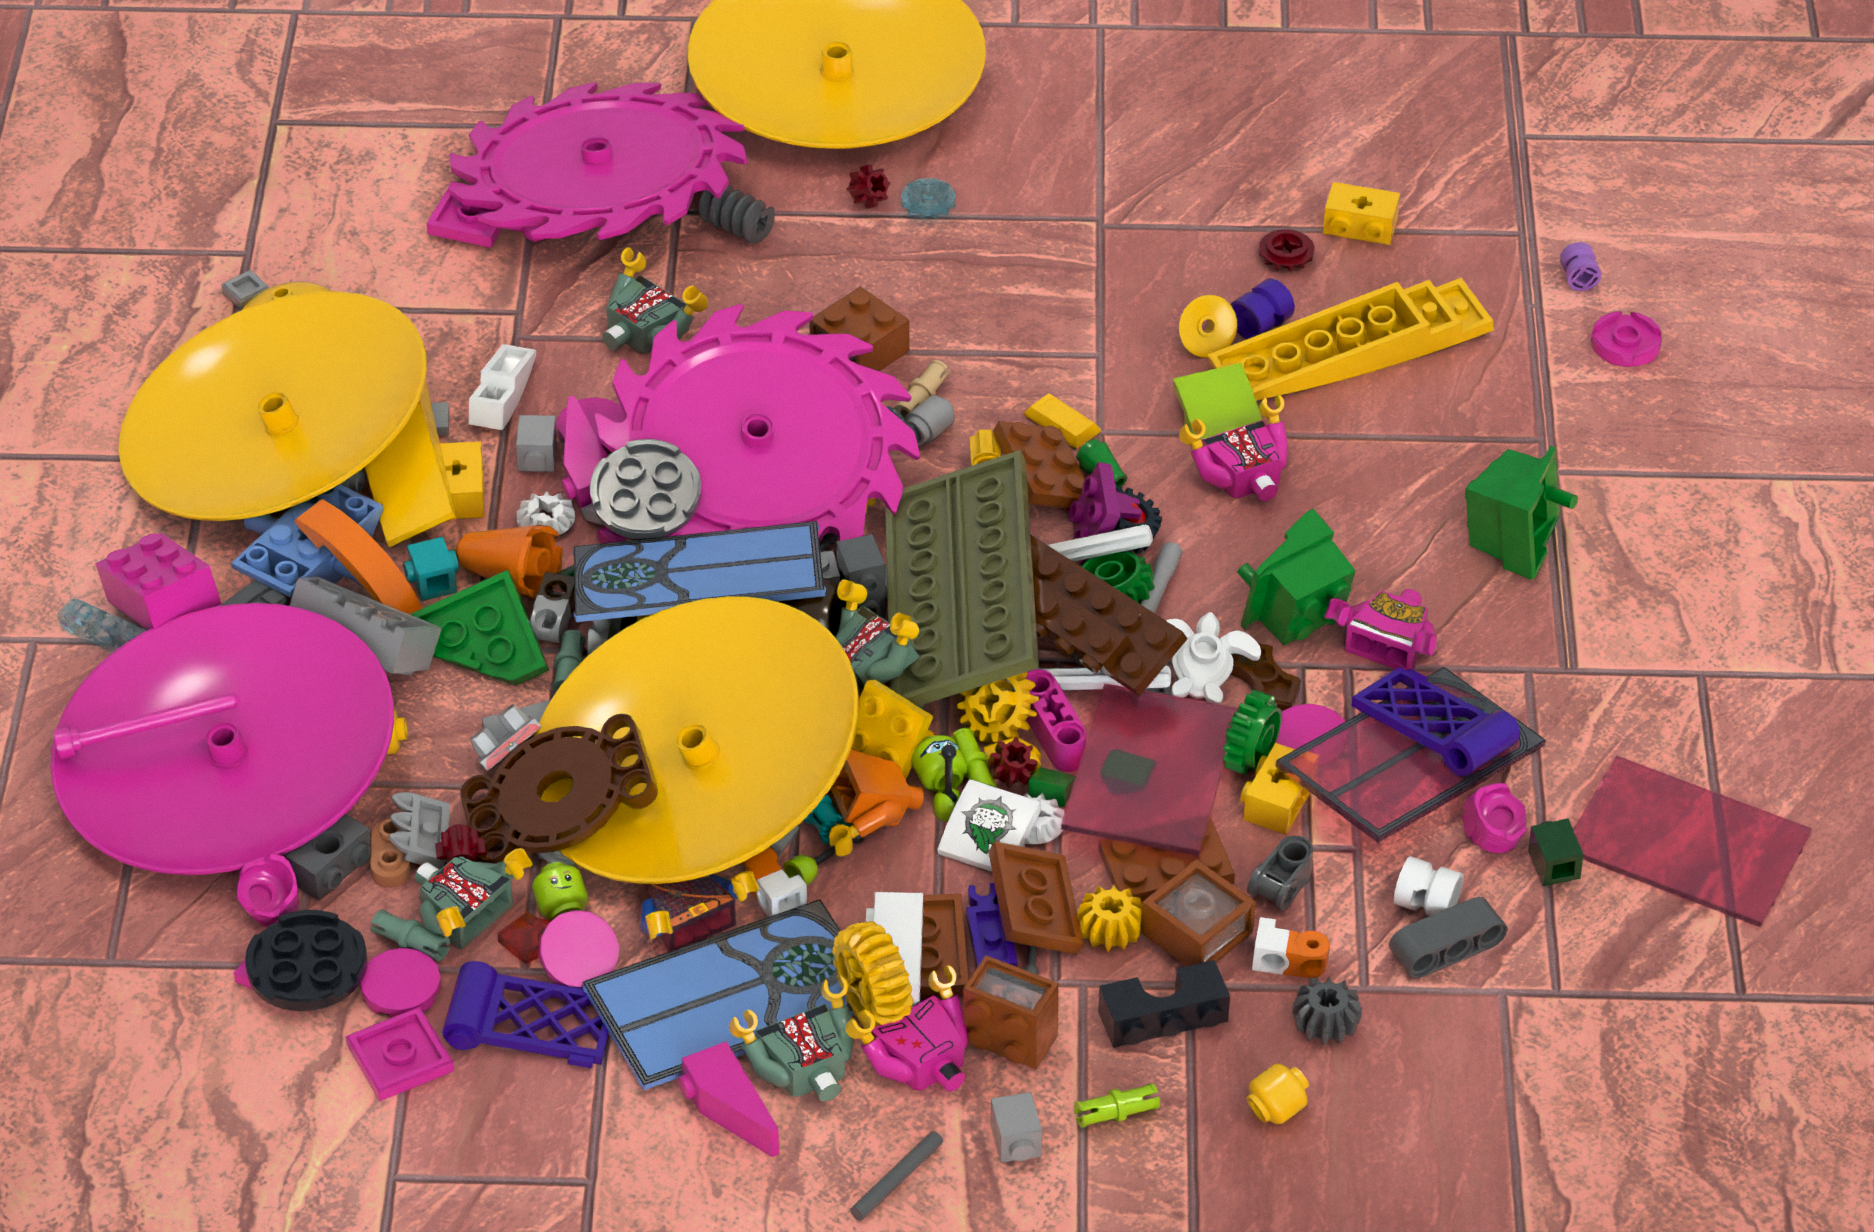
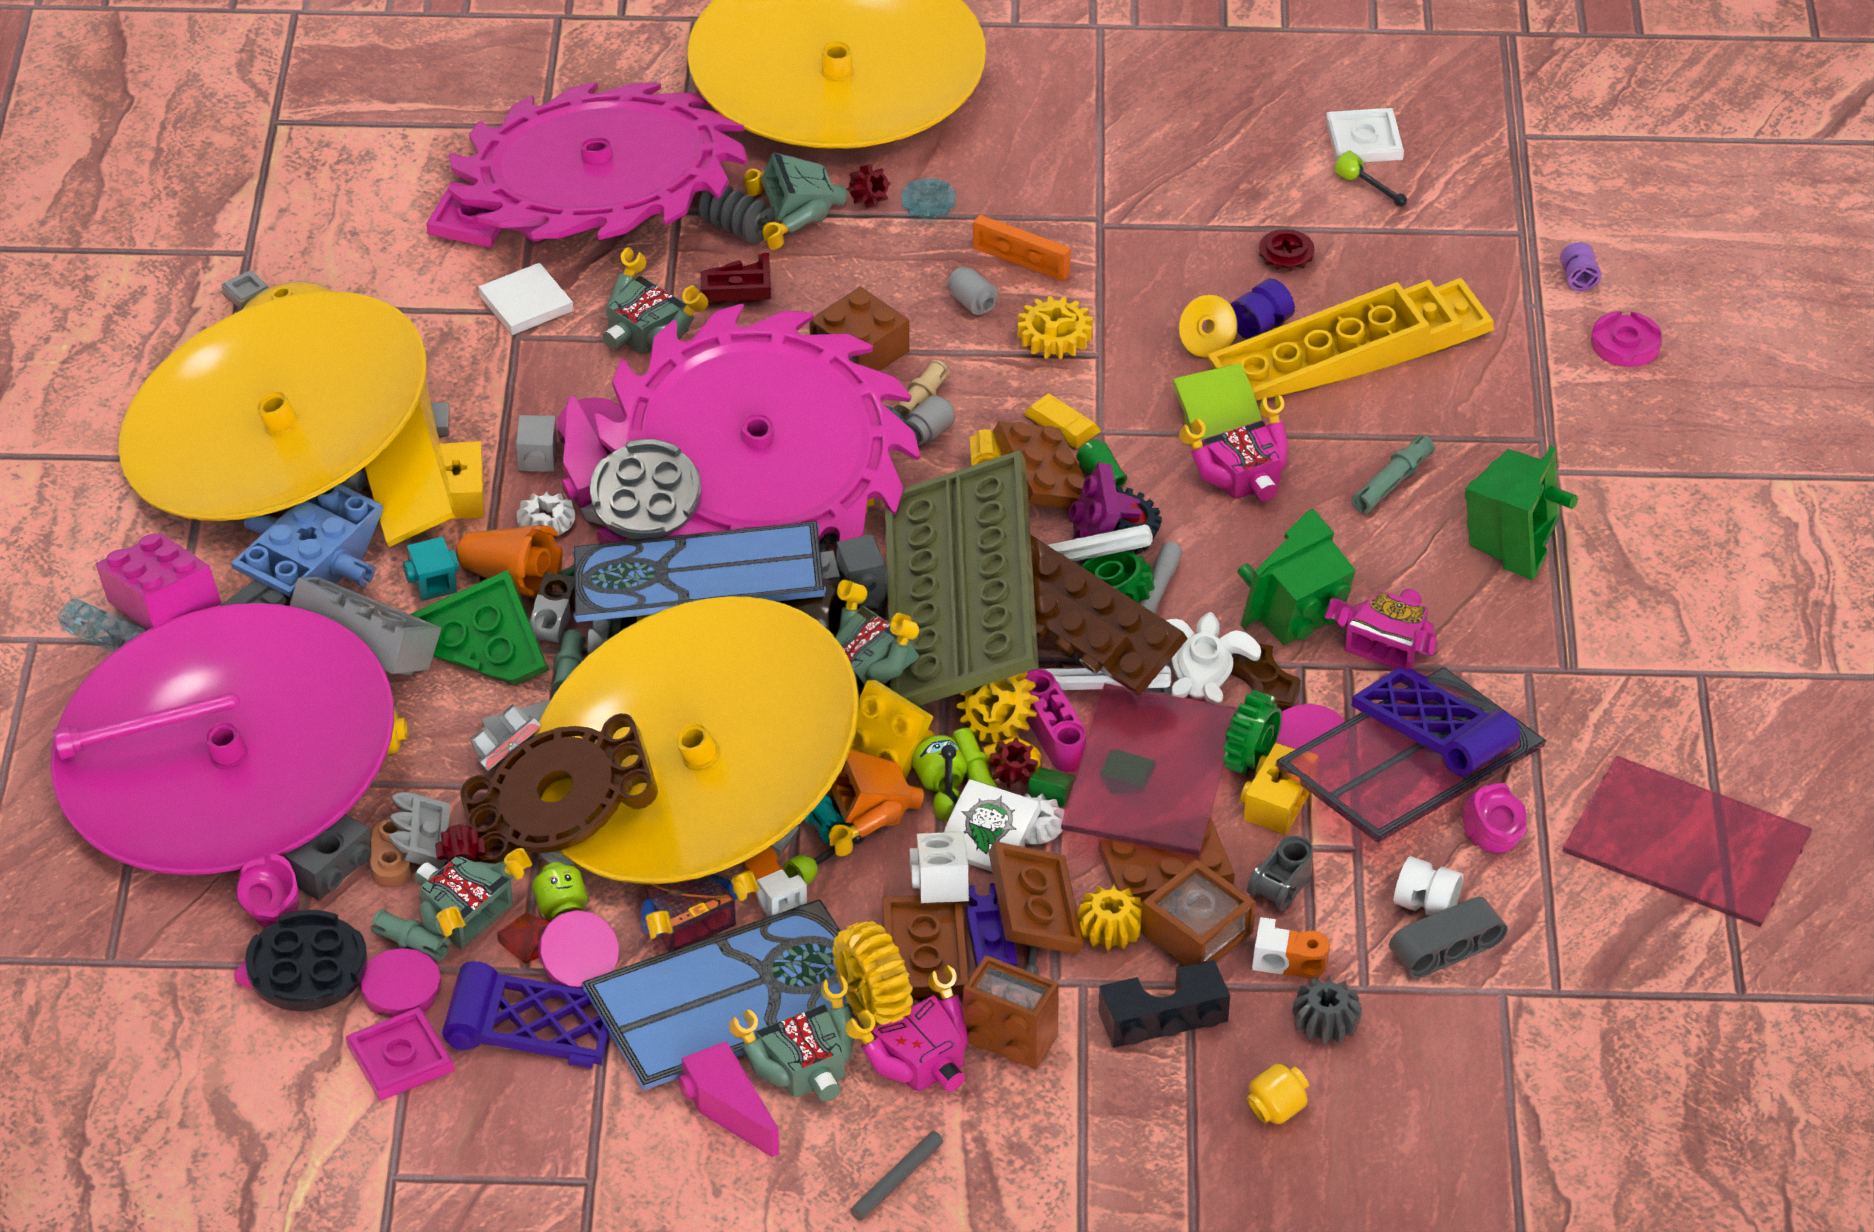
(359, 555): orange slope -> none
(501, 387): white slope -> none
(525, 298): none -> white tile
(738, 282): none -> dark red wing
(797, 191): none -> sand green torso
(903, 919): white slope -> none
(940, 867): none -> white brick
(972, 290): none -> light grey brick
(1016, 1127): light grey brick -> none
(1021, 247): none -> orange plate
(1055, 327): none -> yellow gear
(1116, 1105): lime pin -> none
(1351, 167): none -> hinge
(1361, 213): yellow brick -> none
(1367, 133): none -> white tile
(1402, 465): none -> sand green pin
(1555, 852): dark green brick -> none

